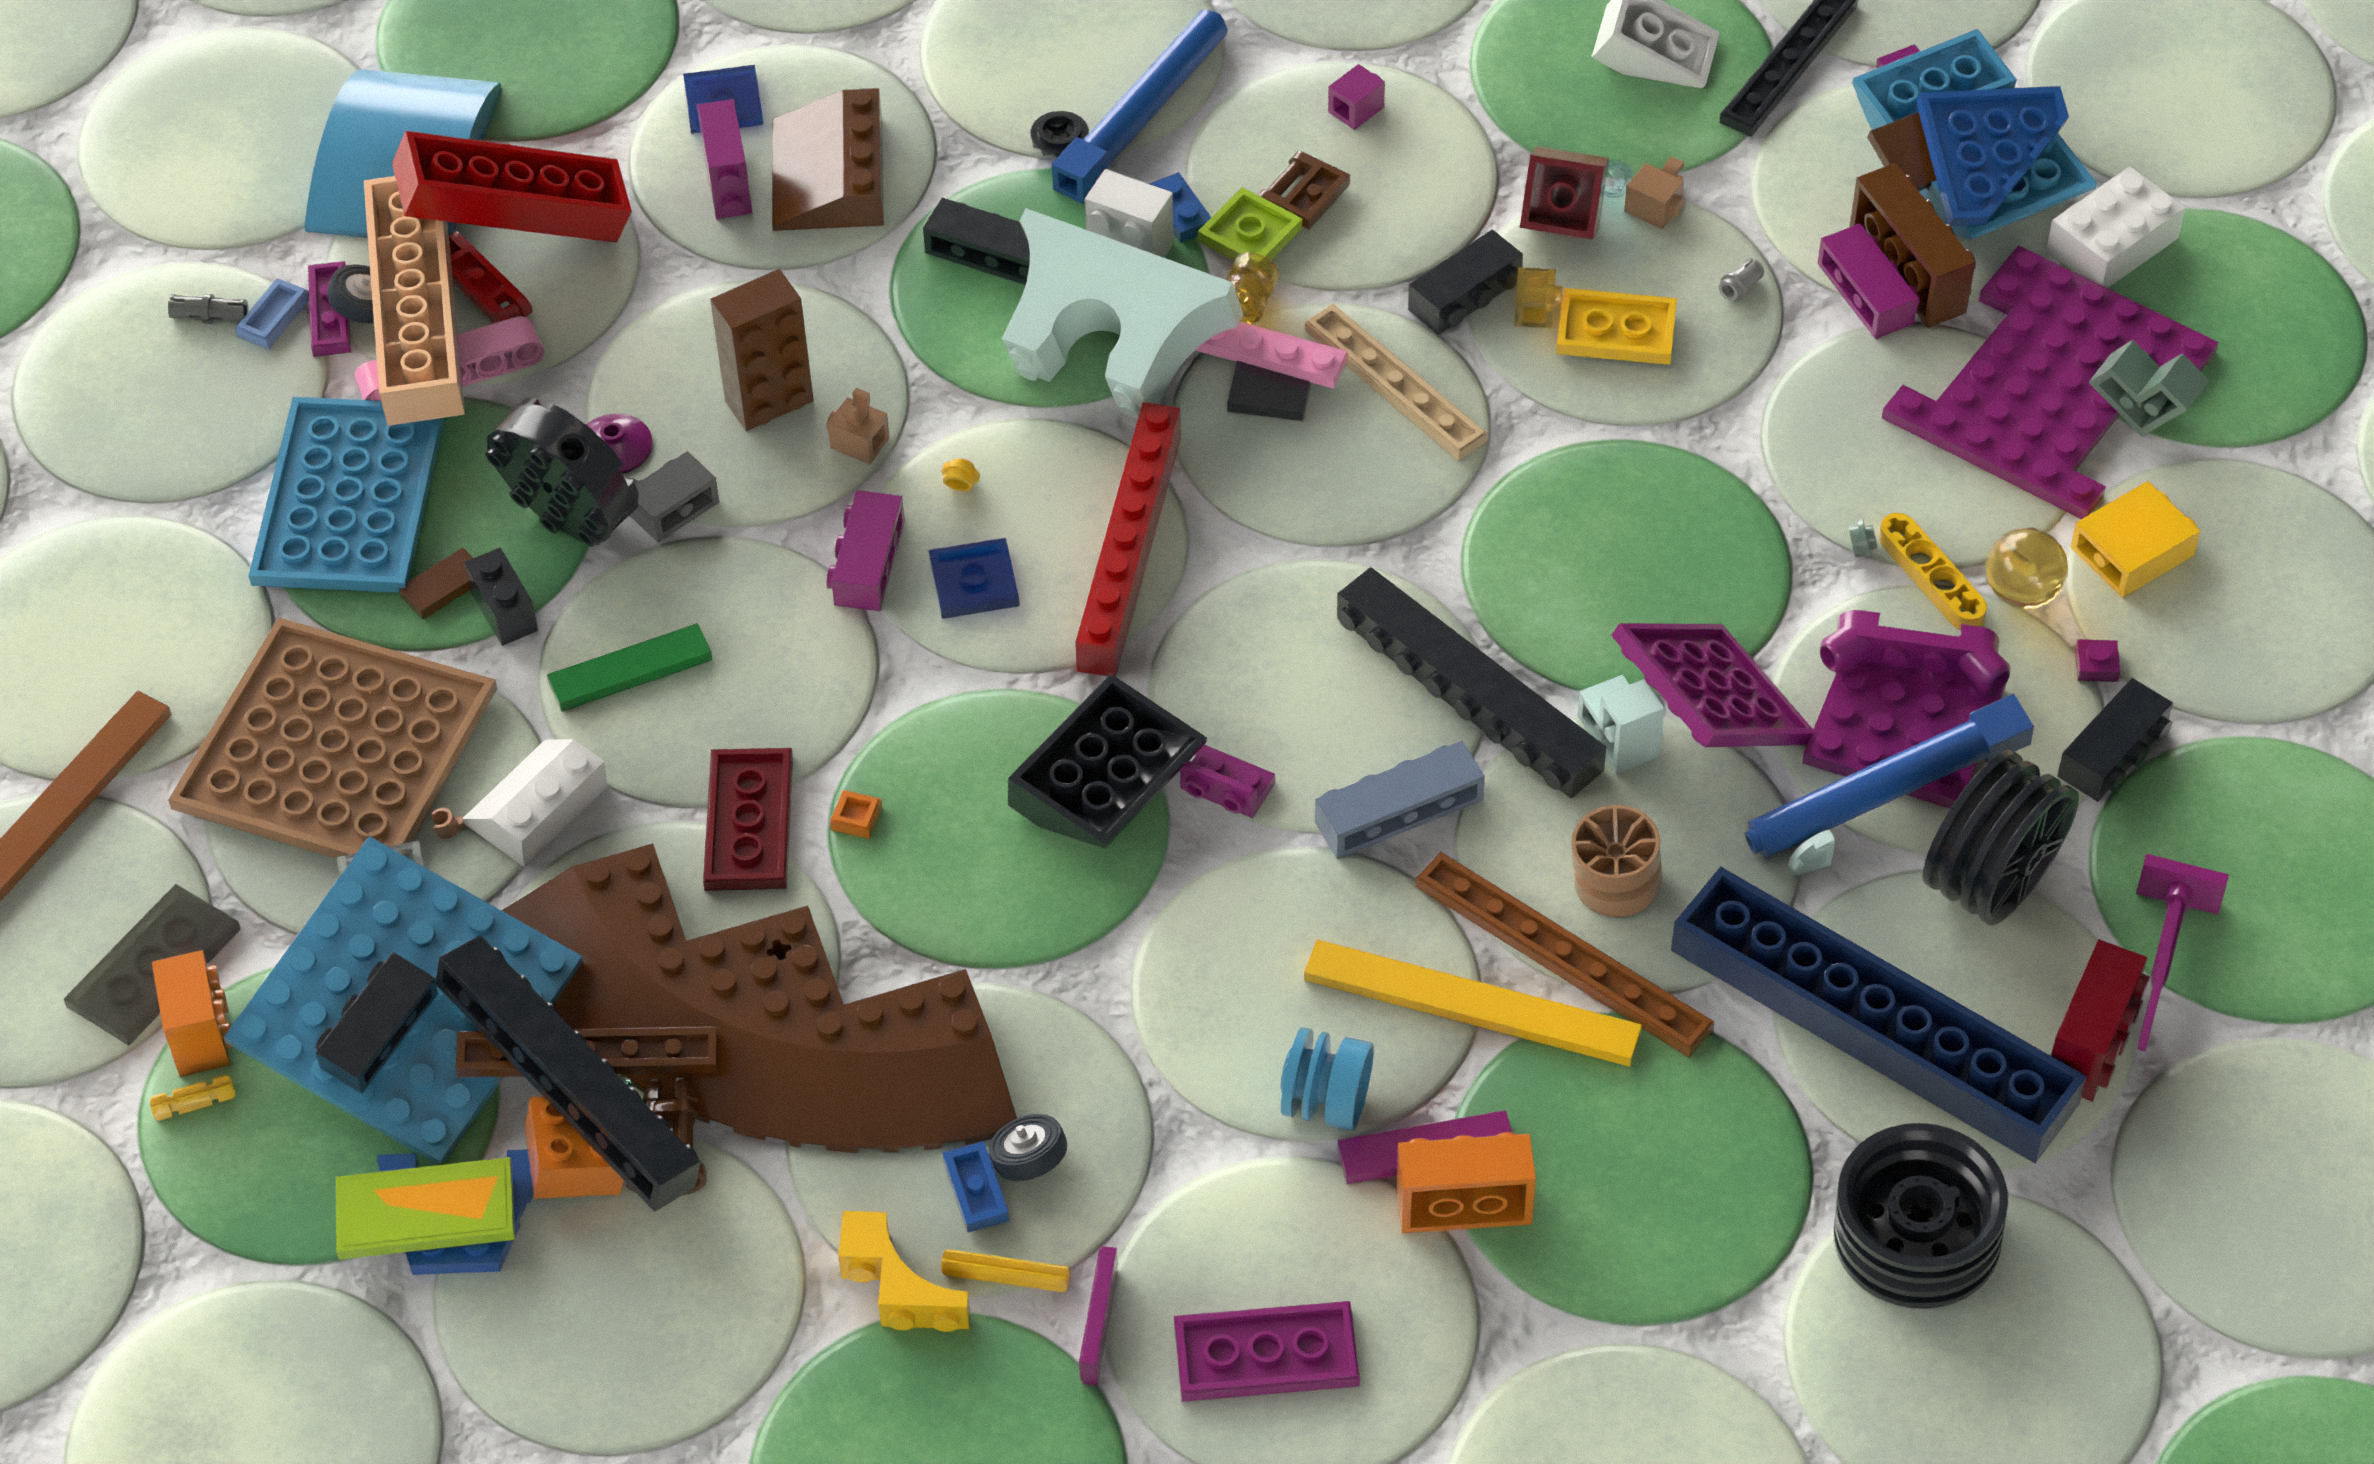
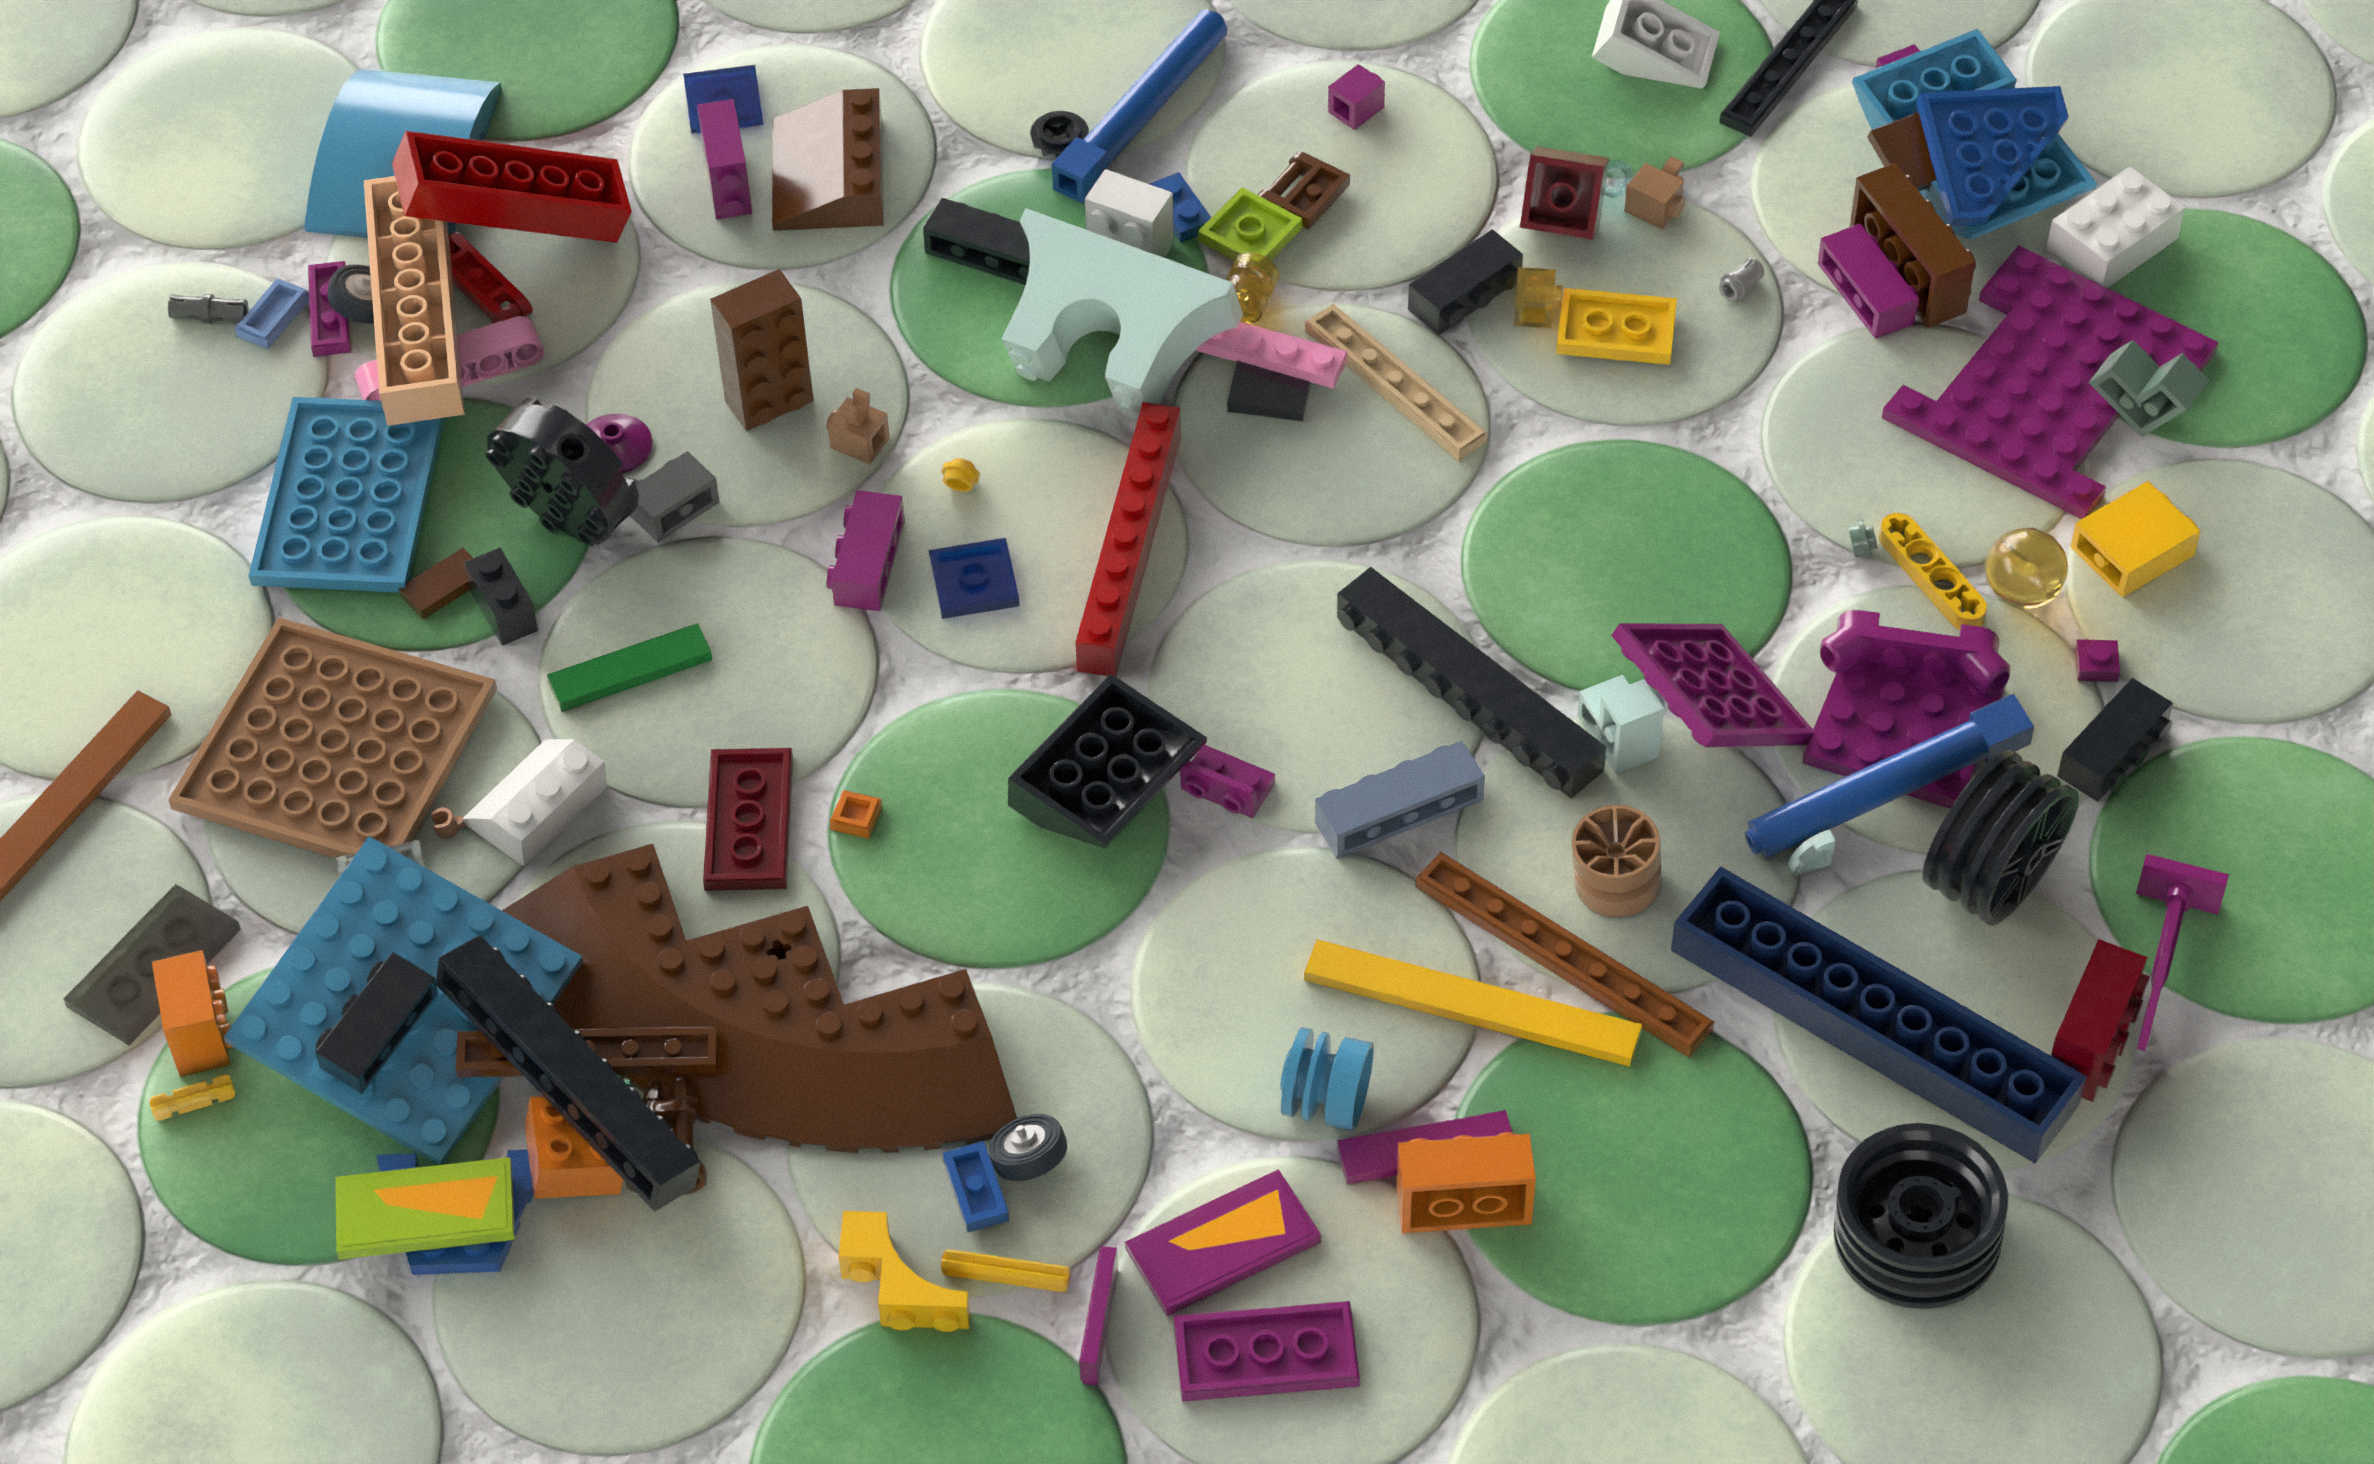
(1222, 1242): none -> magenta tile

